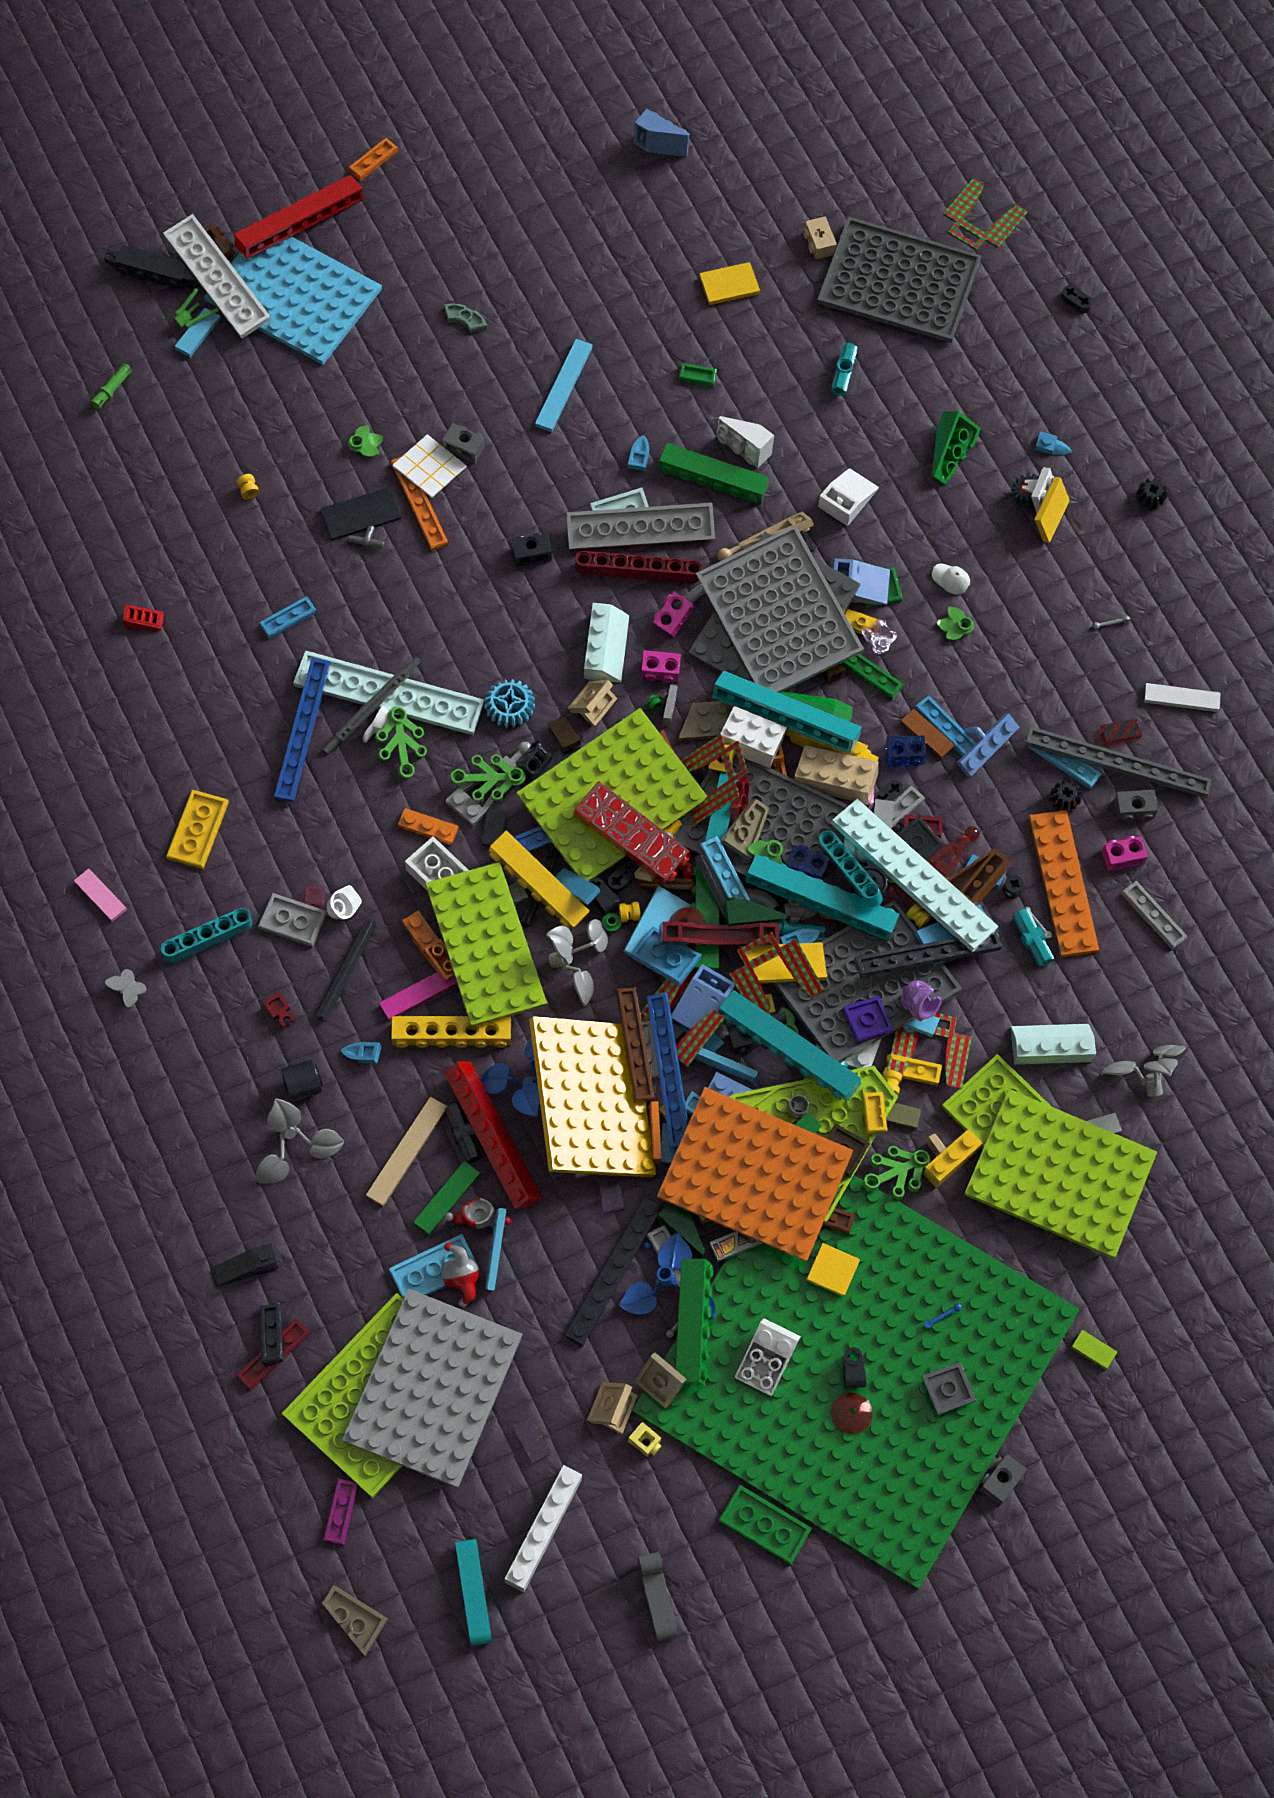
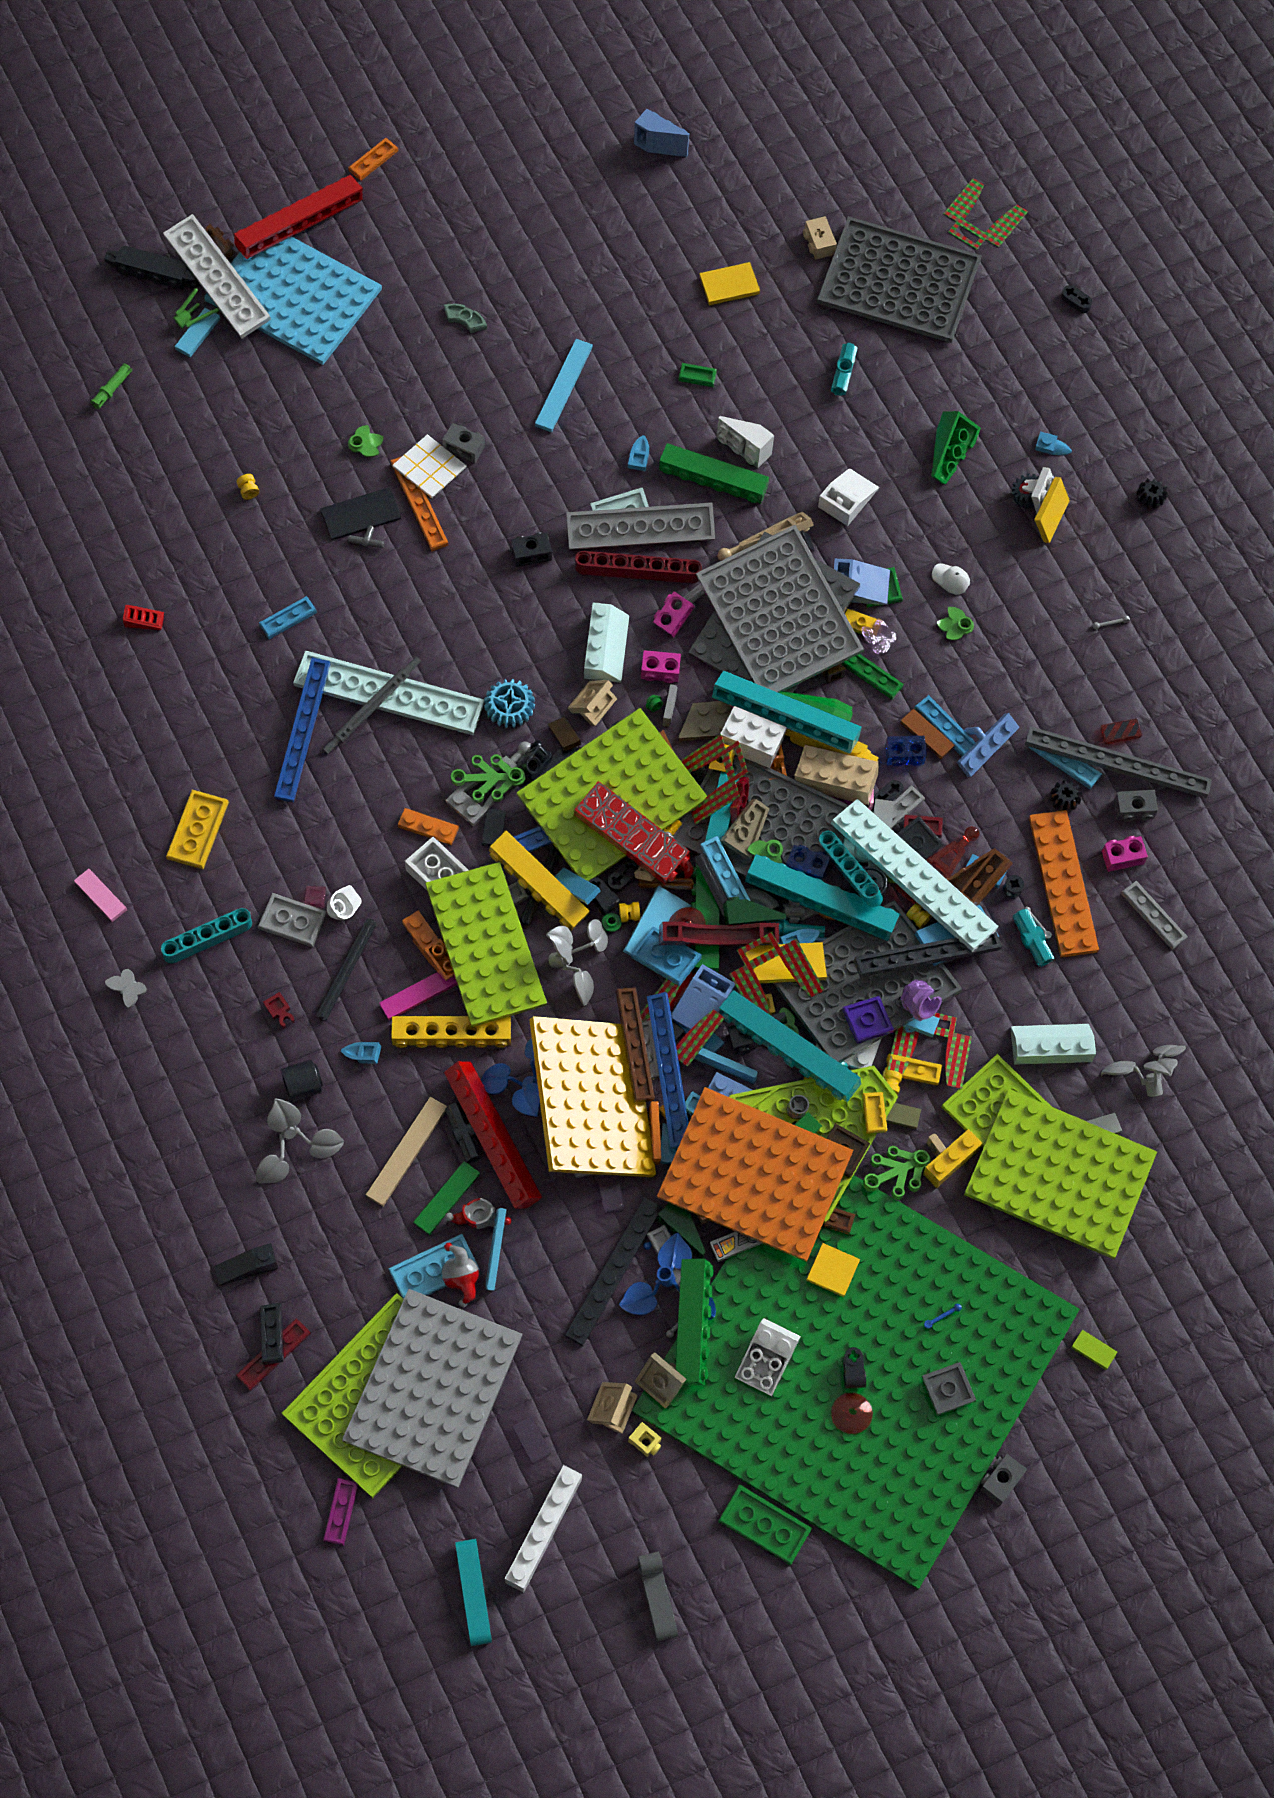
(355, 1618): dark tan wing -> none
(378, 724): white cap -> none
(401, 739): bright green plant -> none
(1182, 697): white tile -> none

